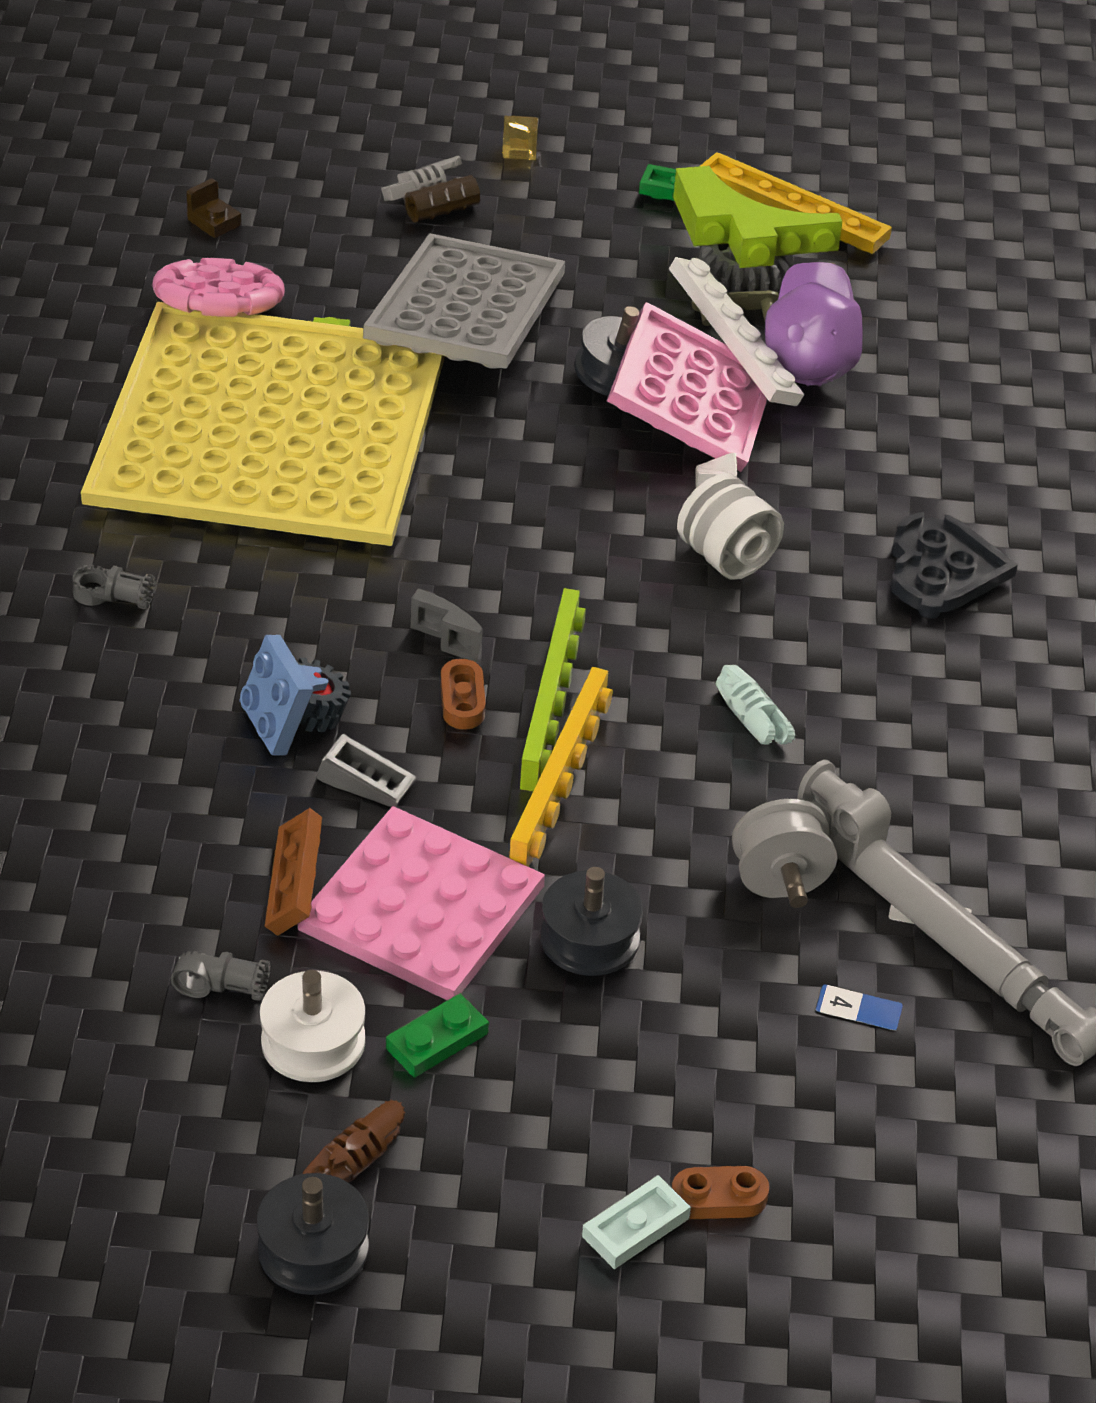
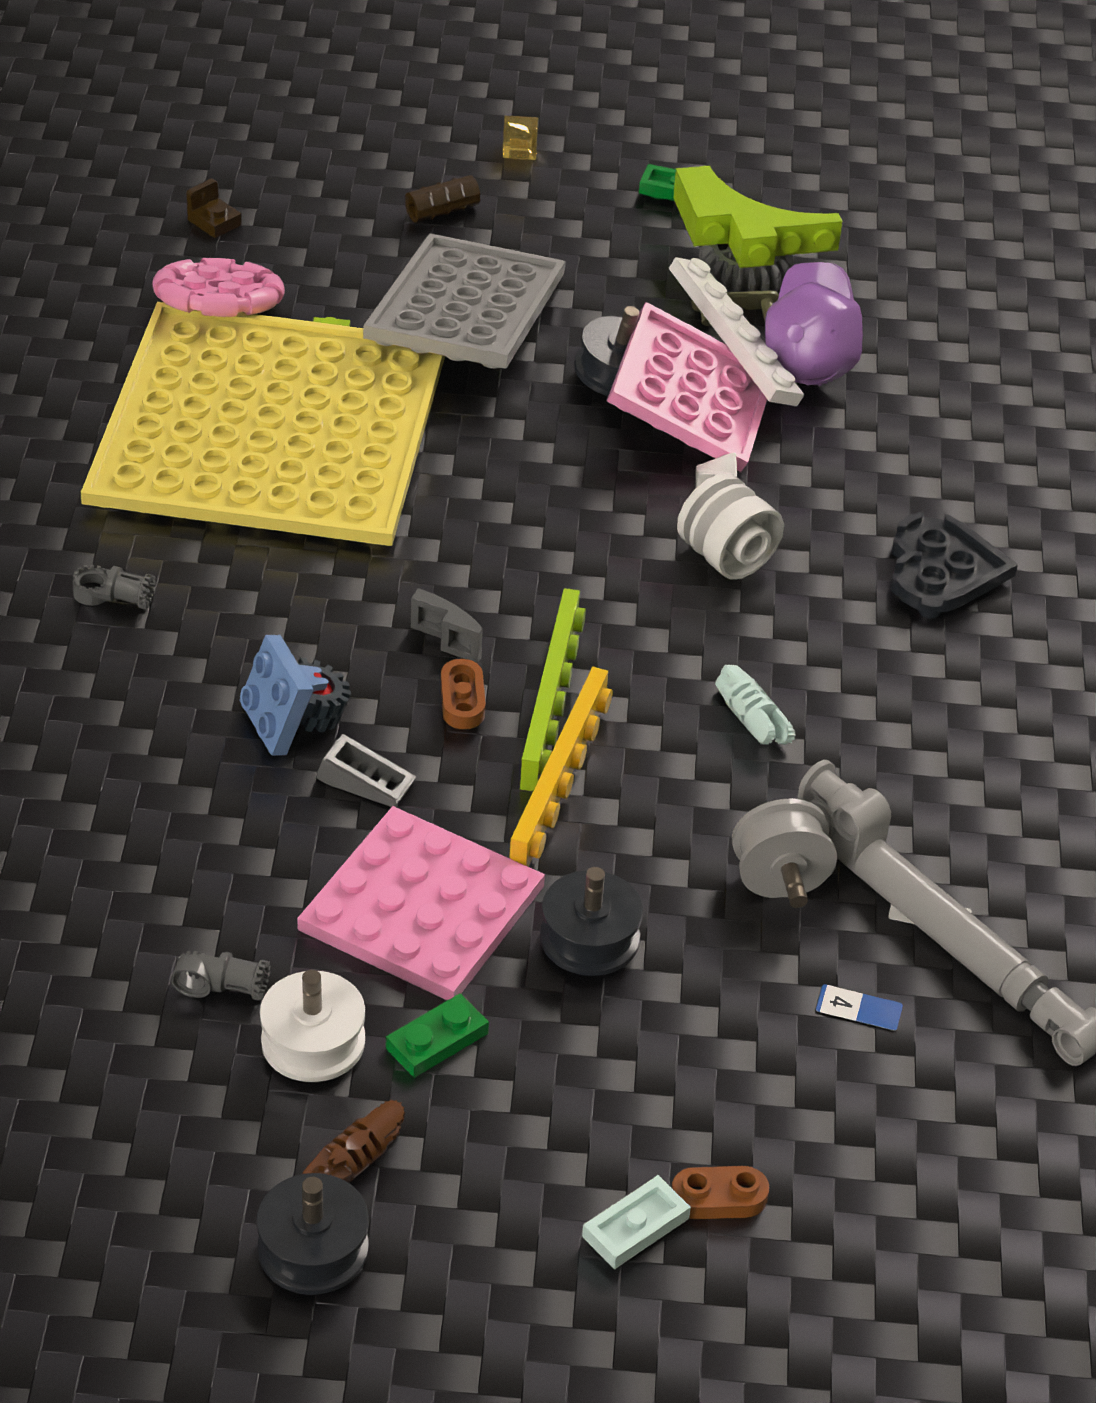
(293, 872): dark orange plate -> none
(415, 179): light grey hinge -> none
(757, 185): yellow plate -> none

